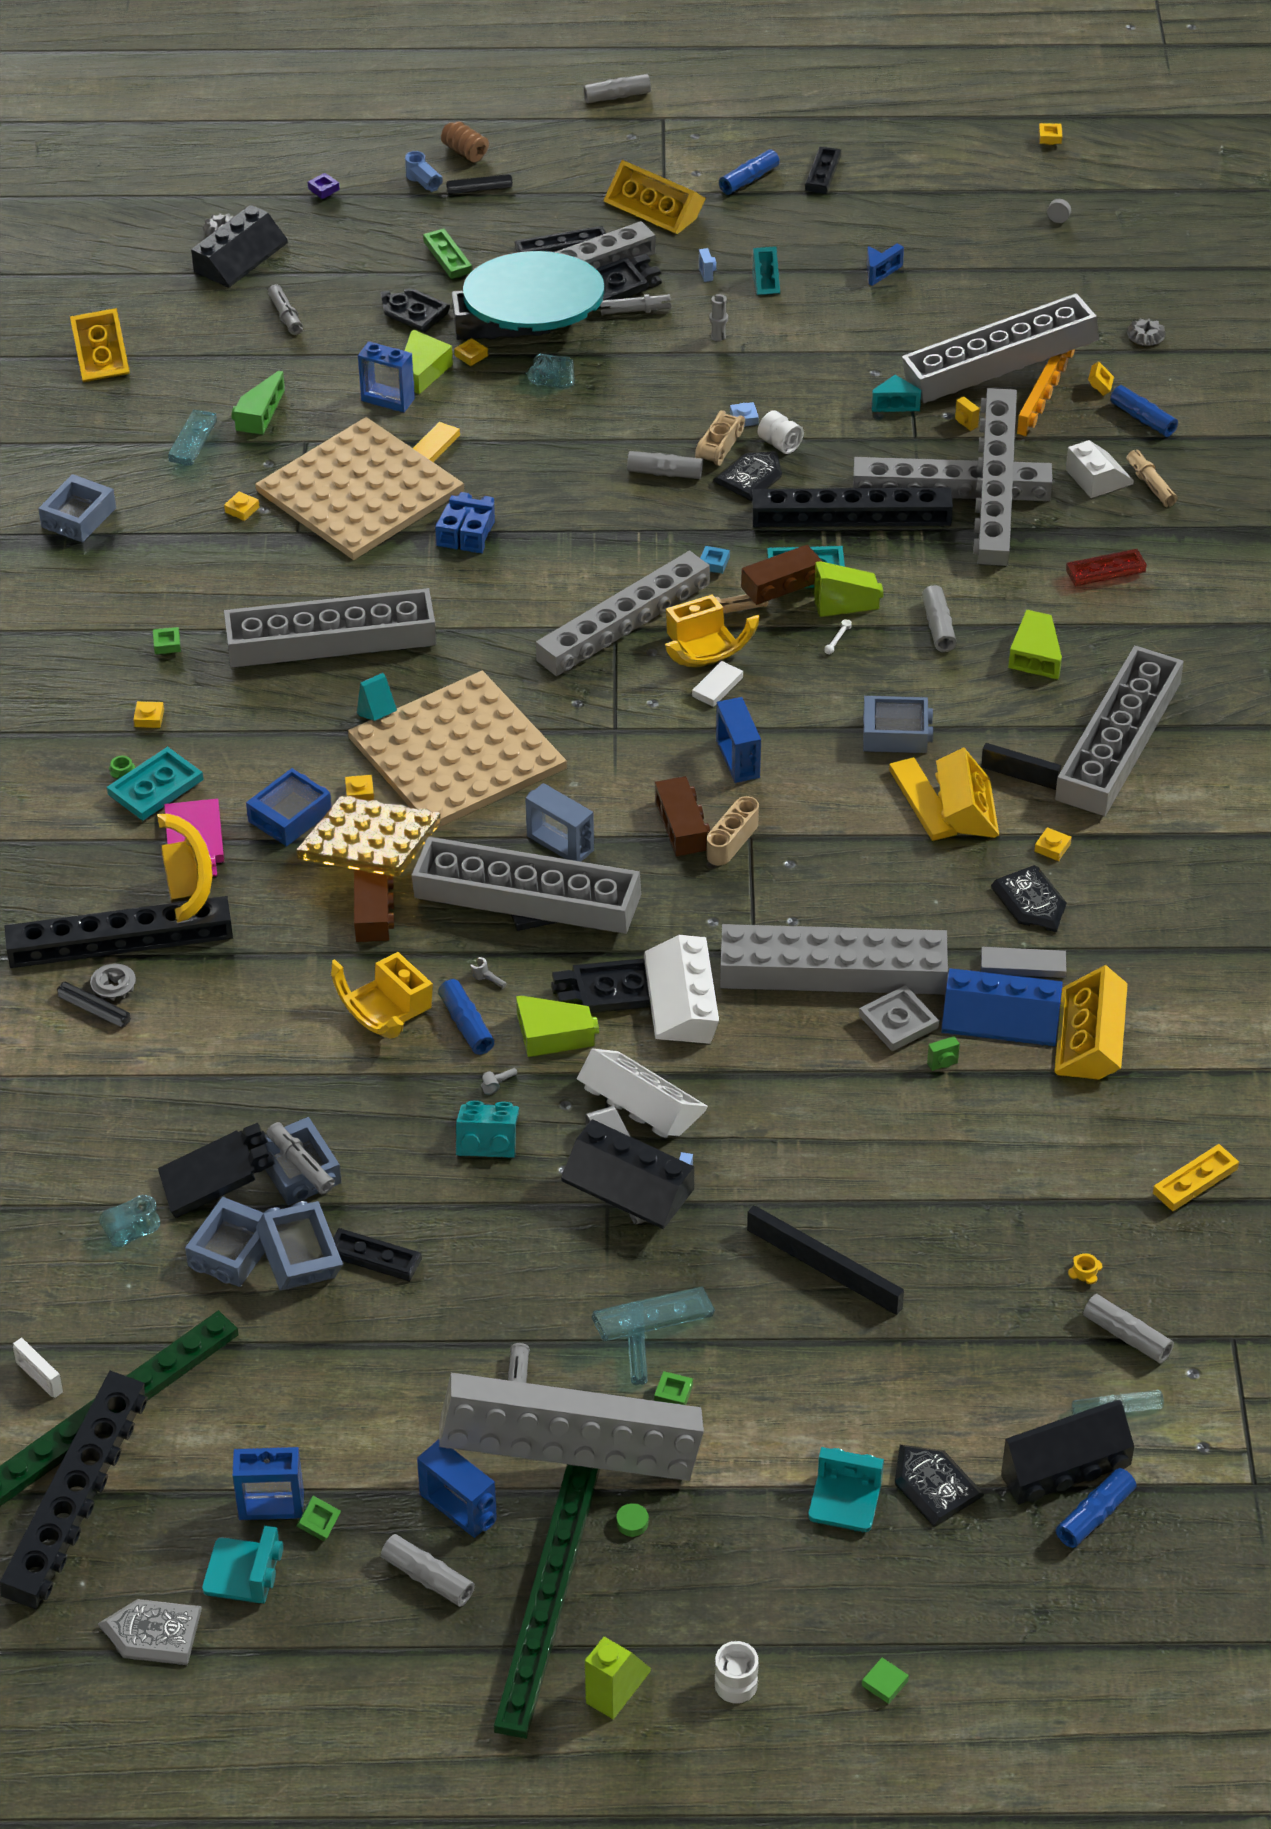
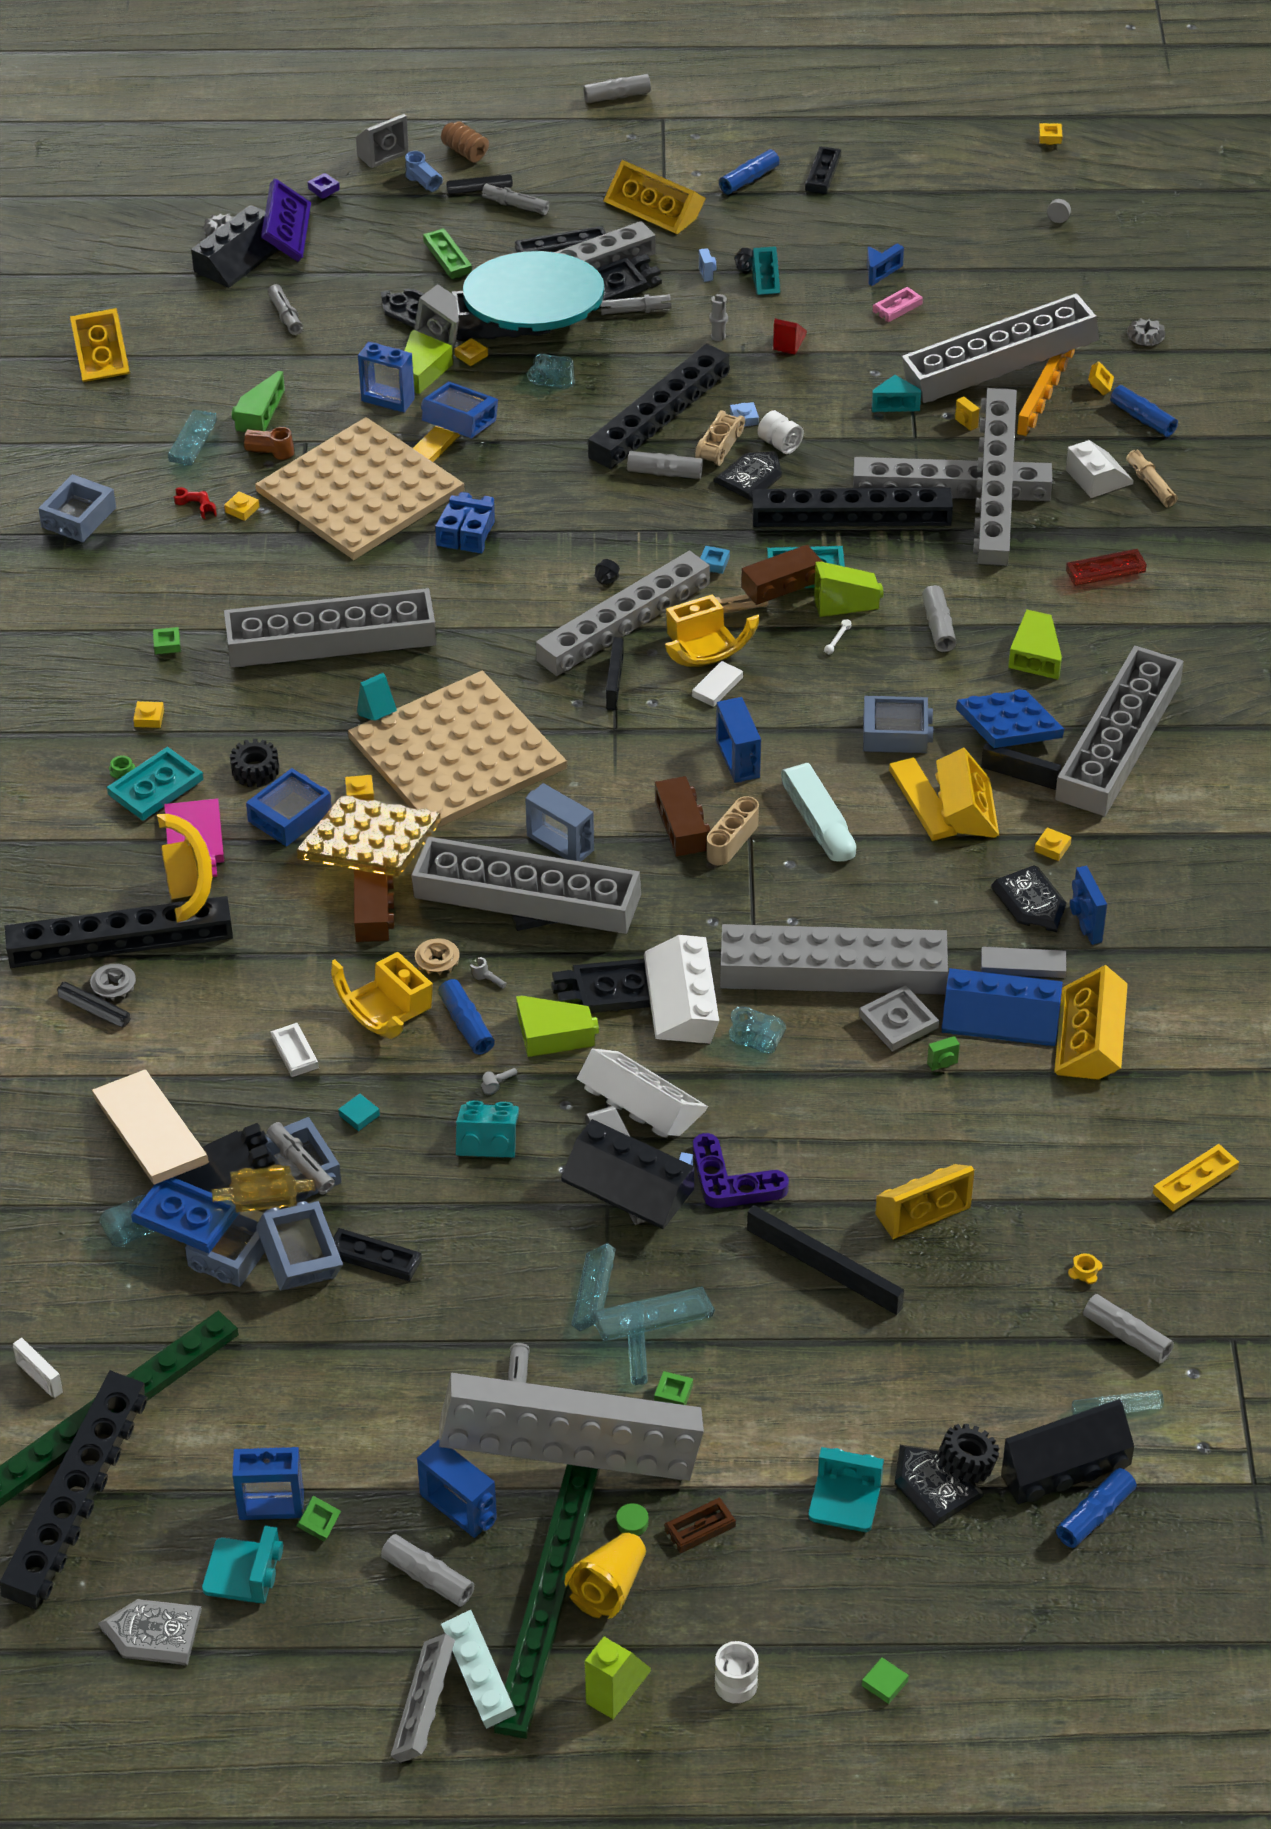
(150, 1127): none -> tile
(183, 497): none -> red arm
(185, 1214): none -> blue tile
(254, 773): none -> black tyre
(263, 1188): none -> clear yellow plate
(277, 441): none -> dark orange piece
(286, 220): none -> dark purple tile
(294, 1049): none -> white tile
(359, 1112): none -> teal tile
(383, 142): none -> light grey slope
(423, 1698): none -> light grey plate
(438, 315): none -> light grey slope
(438, 948): none -> tan gear
(459, 409): none -> blue window
(479, 1669): none -> light aqua plate
(506, 196): none -> light grey pin
(593, 1285): none -> clear light blue plate
(606, 1576): none -> yellow cone
(607, 572): none -> black plate
(614, 674): none -> black tile
(658, 406): none -> black brick
(702, 1529): none -> reddish brown tile
(729, 1185): none -> dark purple beam
(744, 259): none -> black plate
(757, 1031): none -> clear light blue piece
(787, 336): none -> red slope
(819, 811): none -> light aqua piece
(898, 306): none -> bright pink tile
(925, 1200): none -> yellow slope
(965, 1465): none -> black tyre
(1009, 718): none -> blue plate
(1088, 905): none -> blue plate

